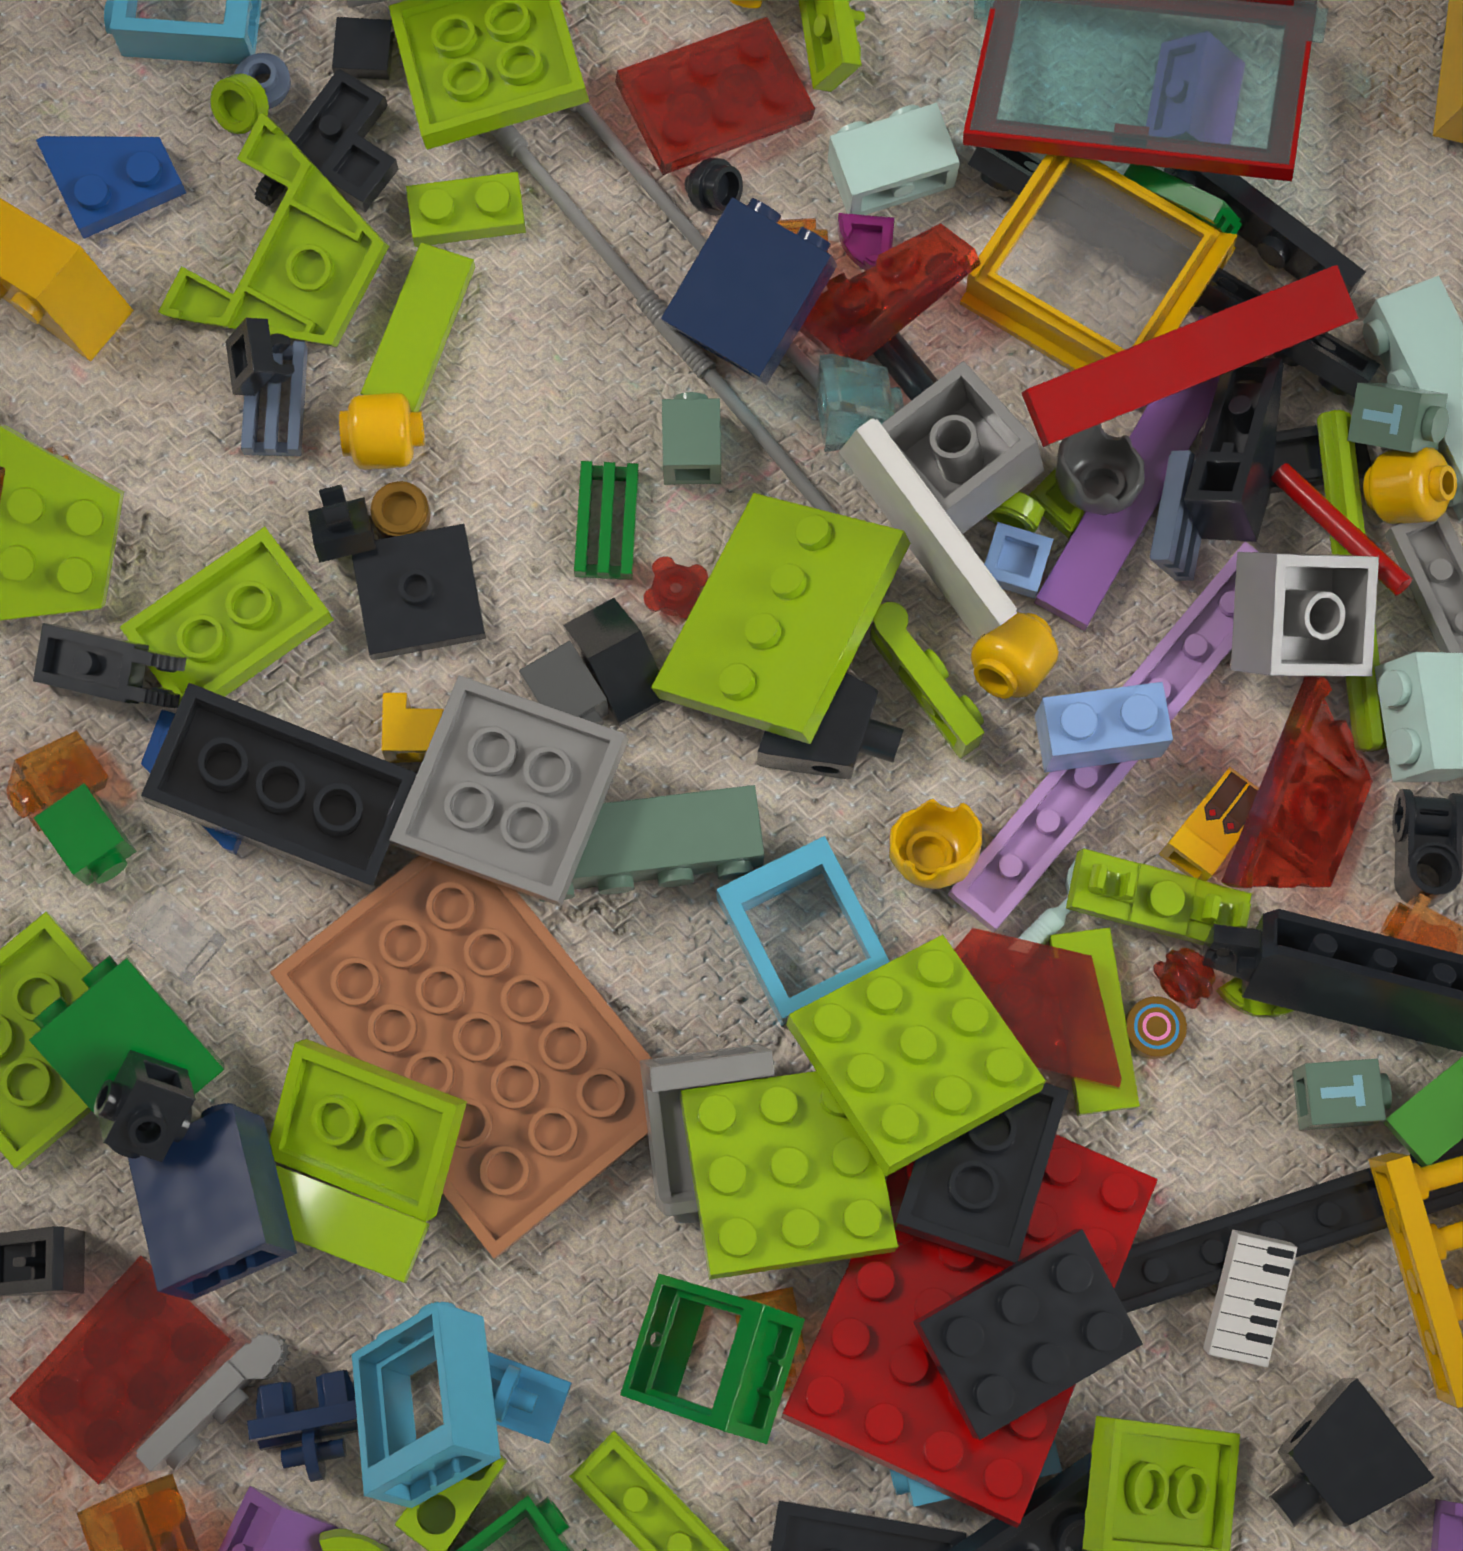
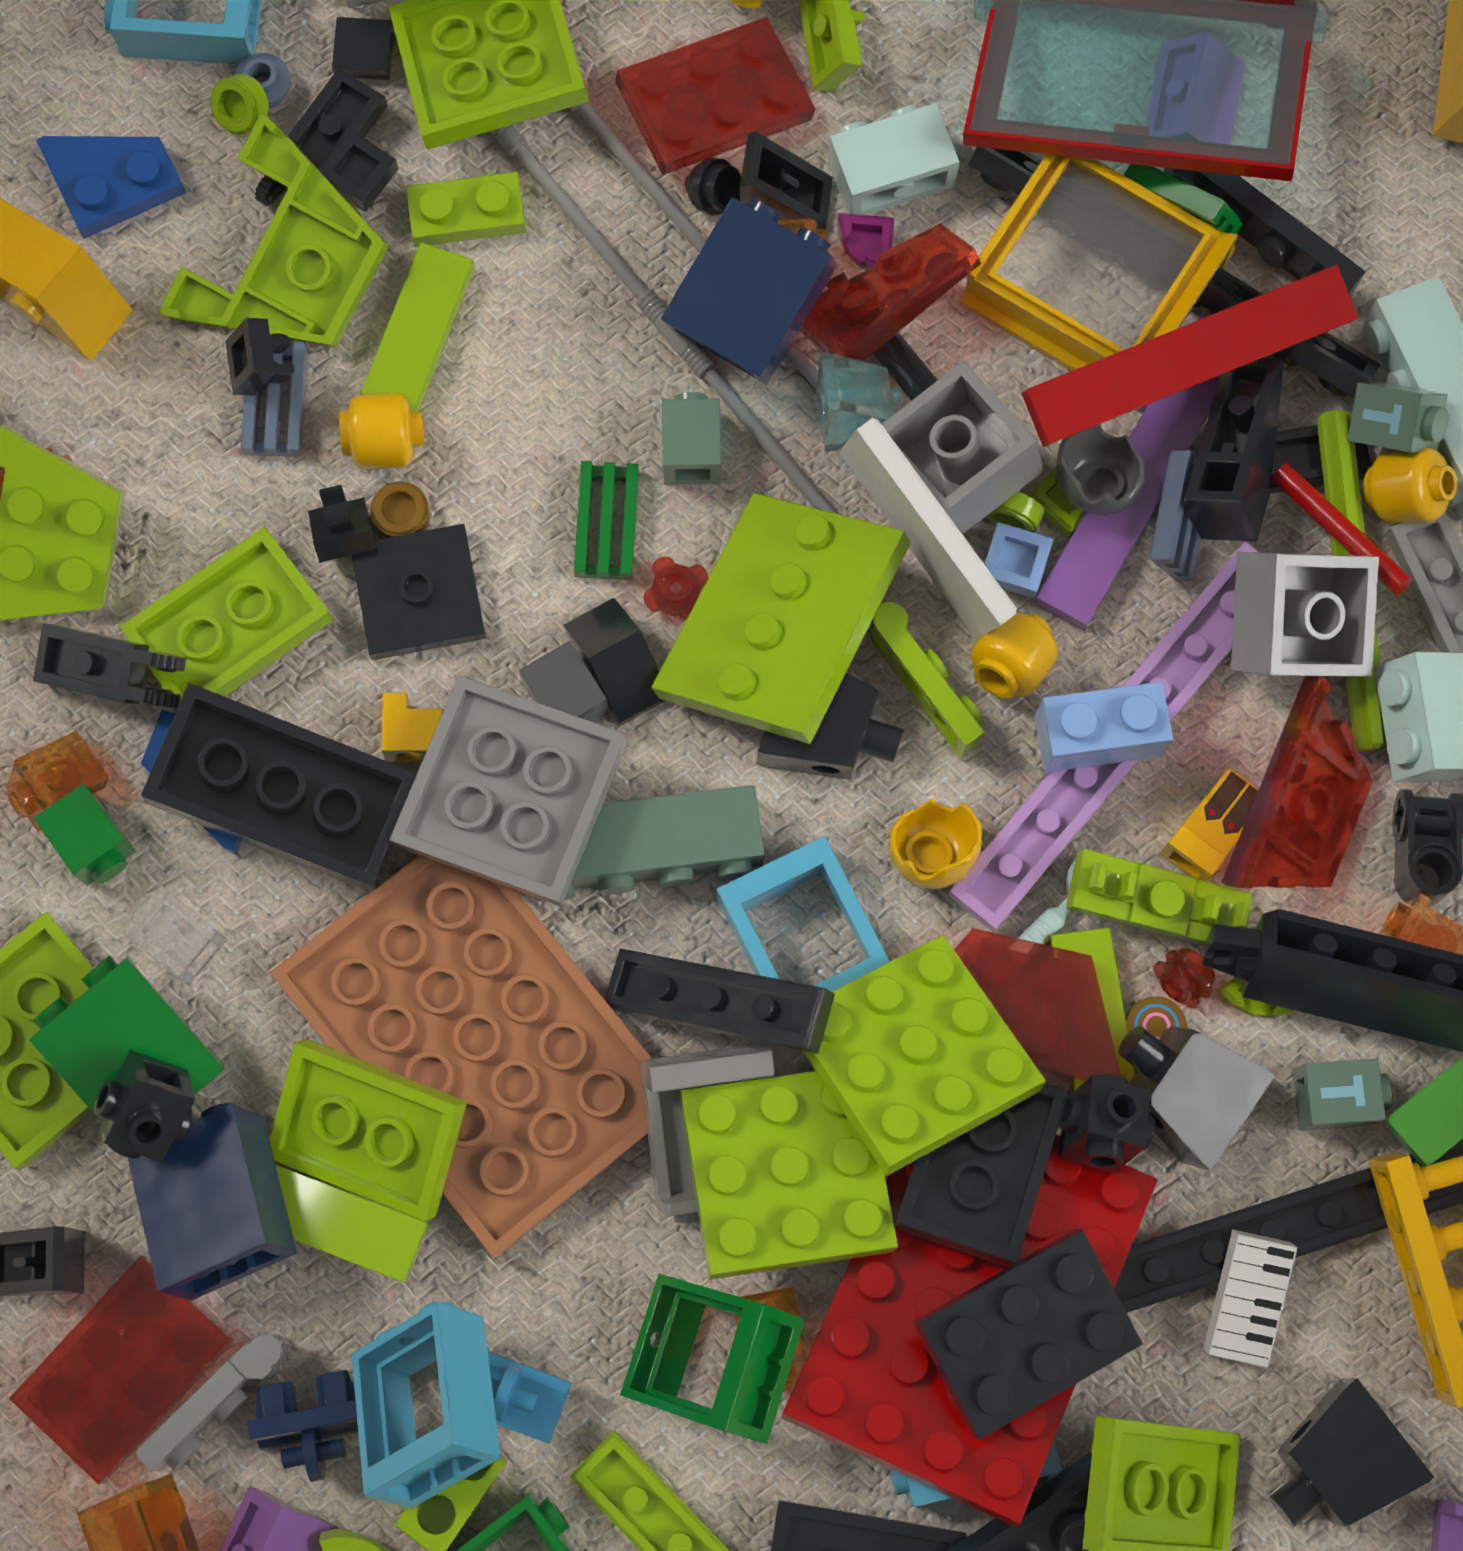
(720, 1000): none -> black tile
(784, 181): none -> black slope
(1105, 1122): none -> black brick
(1196, 1089): none -> torso

